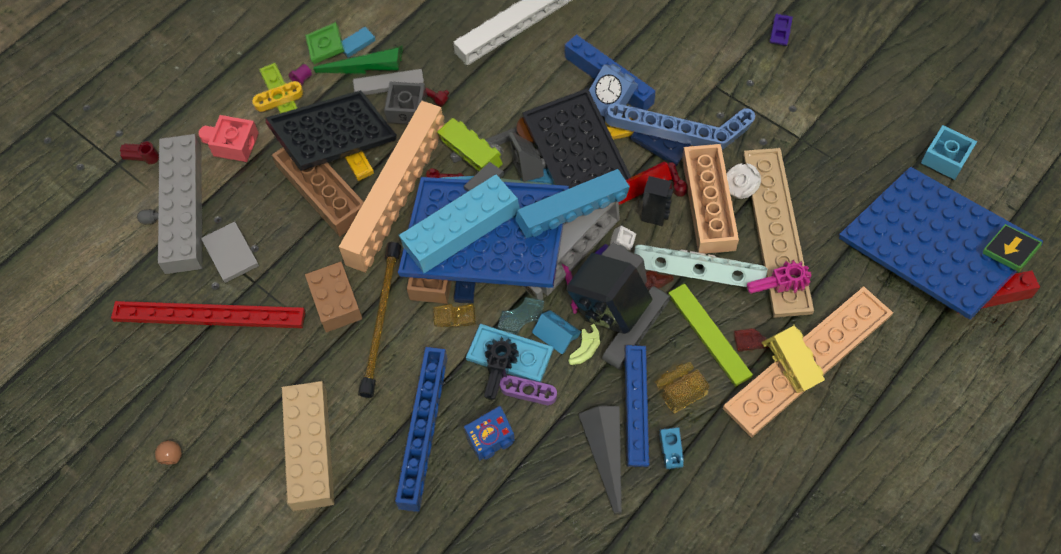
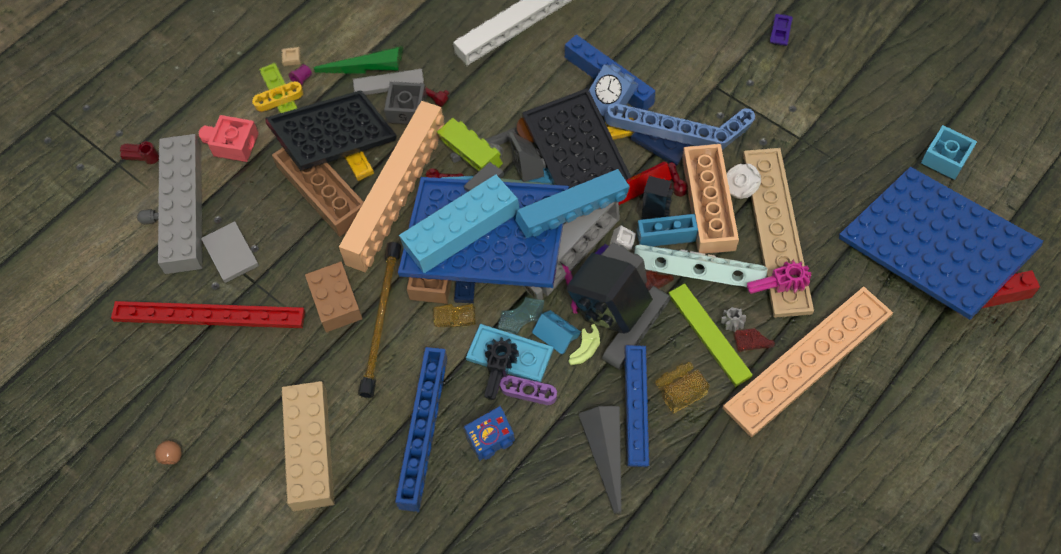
(291, 56): none -> tan tile
(324, 43): bright green tile -> none
(357, 41): dark azure tile -> none
(667, 230): none -> dark azure brick
(671, 447): dark azure leg -> none
(733, 319): none -> light grey gear
(795, 359): light yellow wedge -> none
(1012, 248): black tile -> none

